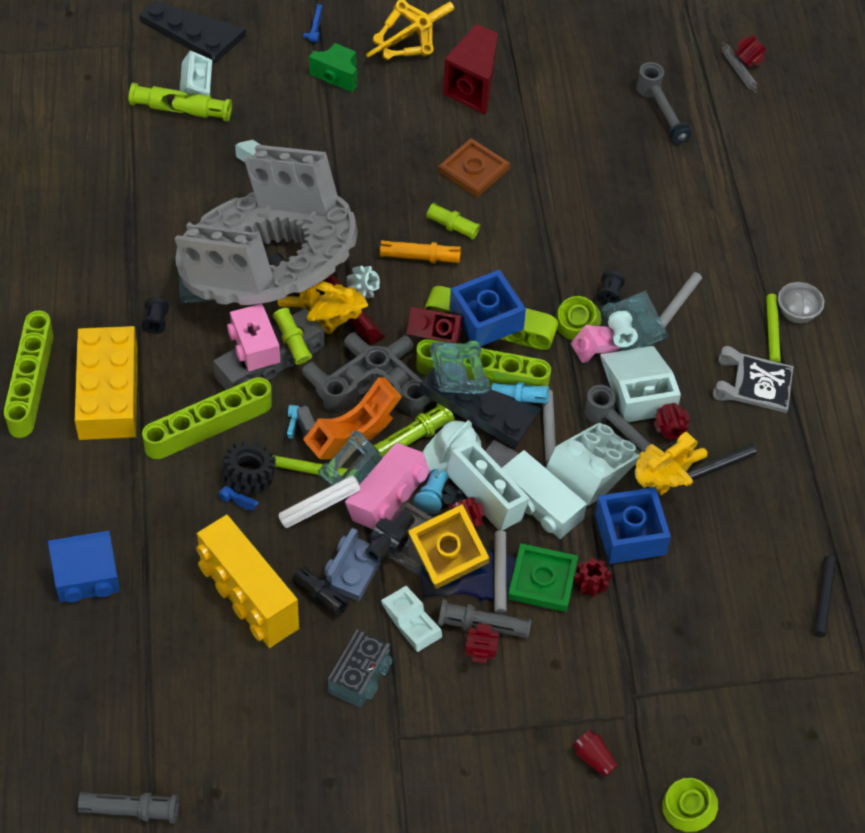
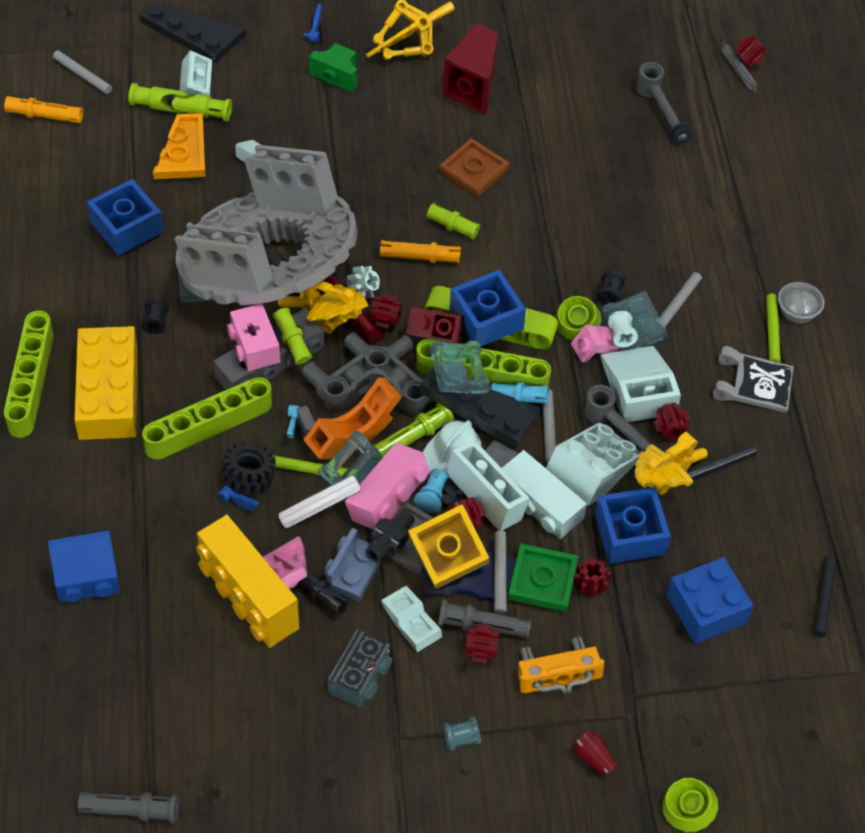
(32, 108): none -> light orange pin
(82, 72): none -> light grey bar
(125, 217): none -> blue brick
(184, 150): none -> light orange wing
(289, 562): none -> bright pink wing
(386, 311): none -> dark red gear
(462, 733): none -> clear light blue bush
(559, 669): none -> light orange piece
(709, 600): none -> blue brick

